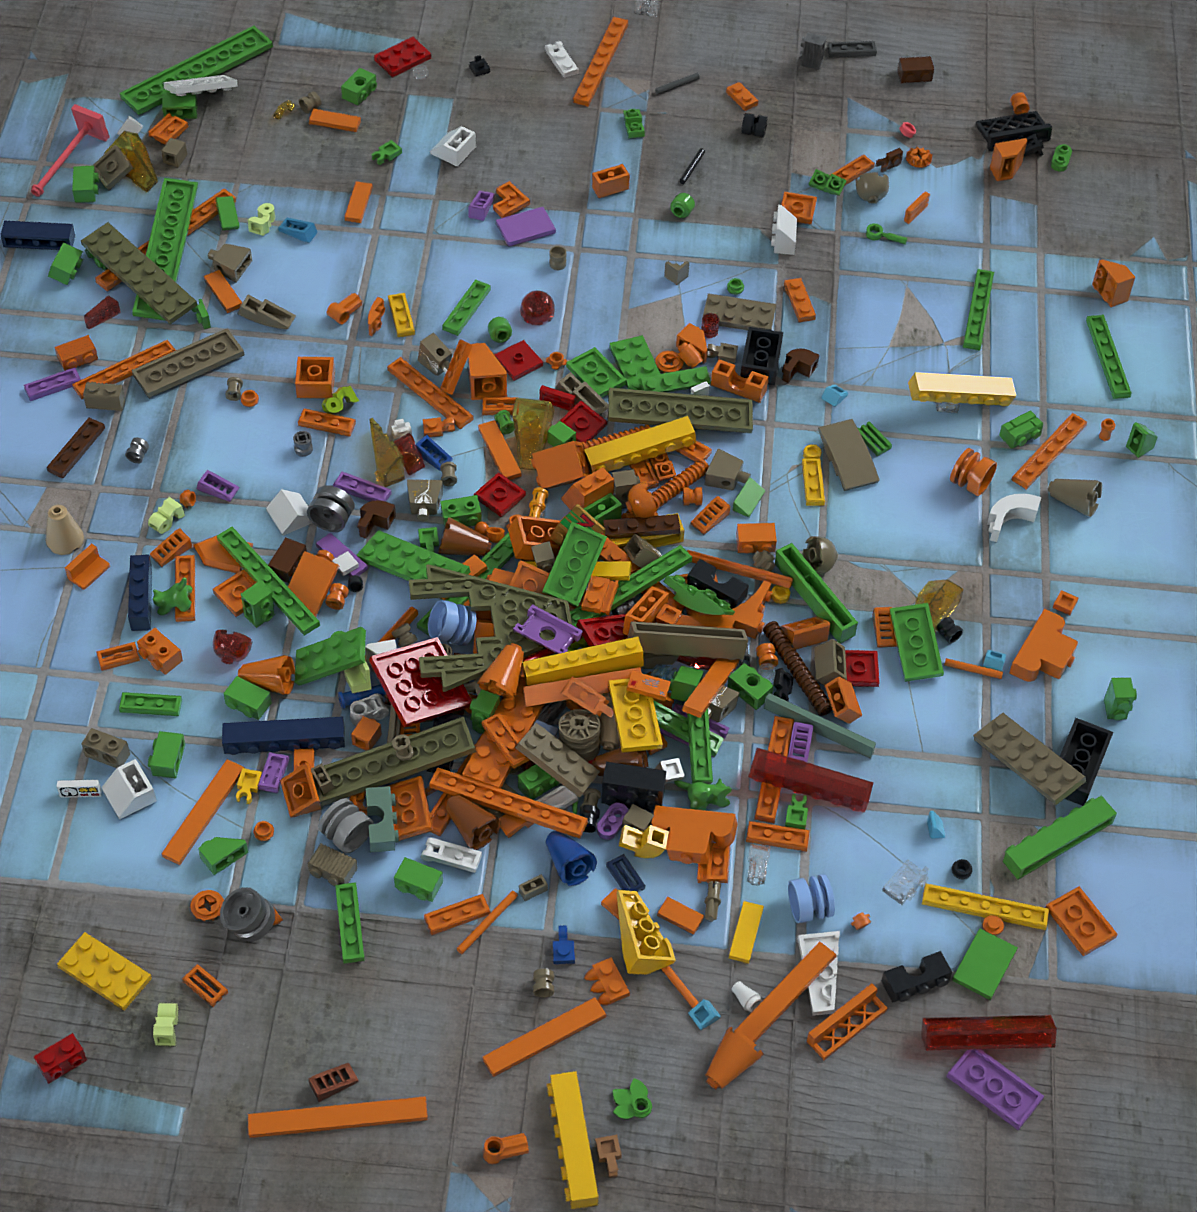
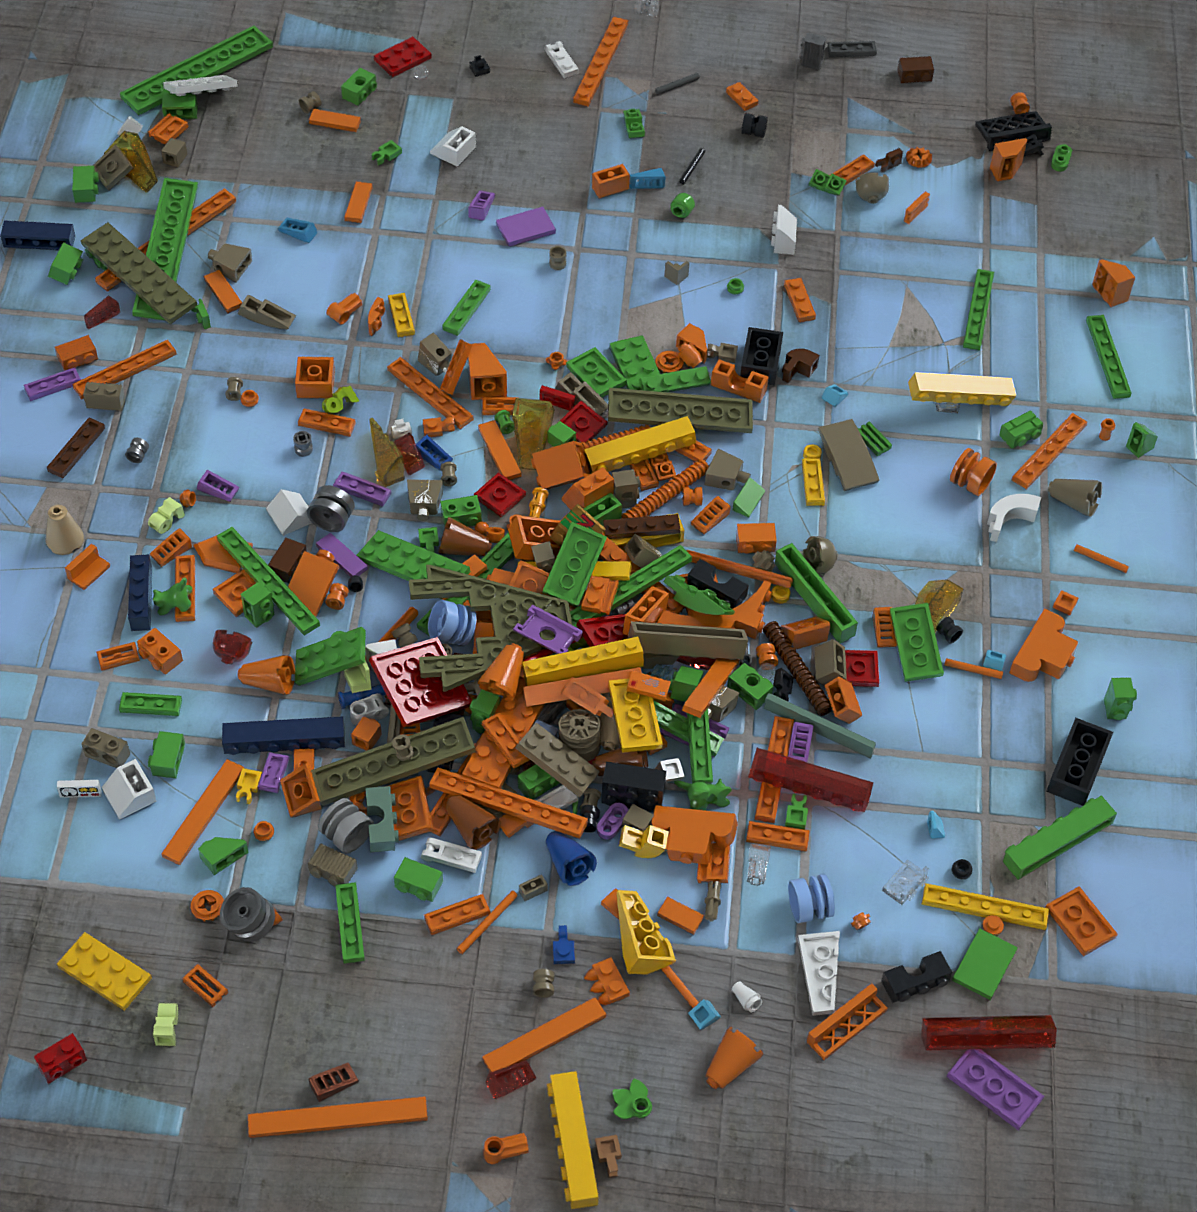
(87, 123): coral tile -> none
(187, 362): dark tan plate -> none
(227, 213): bright green tile -> none
(247, 698): bright green brick -> none
(262, 223): yellowish green leg -> none
(282, 107): clear yellow arm -> none
(322, 778): dark tan piece -> none
(346, 563): white tile -> none
(375, 513): reddish brown brick -> none
(497, 1084): none -> clear red slope
(499, 329): bright green head -> none
(512, 200): orange plate -> none
(519, 360): red plate -> none
(537, 307): clear red cylinder -> none
(640, 885): dark blue tile -> none
(641, 501): orange cylinder -> none
(648, 179): none -> dark azure slope
(668, 615): orange plate -> none
(701, 389): white tile -> none
(710, 325): clear red wheel -> none
(740, 312): dark tan plate -> none
(746, 932): yellow tile -> none
(786, 992): orange tile -> none
(800, 206): orange plate -> none
(877, 236): bright green piece -> none
(907, 129): coral tile -> none
(1029, 758): dark tan plate -> none
(1101, 558): none -> orange bar

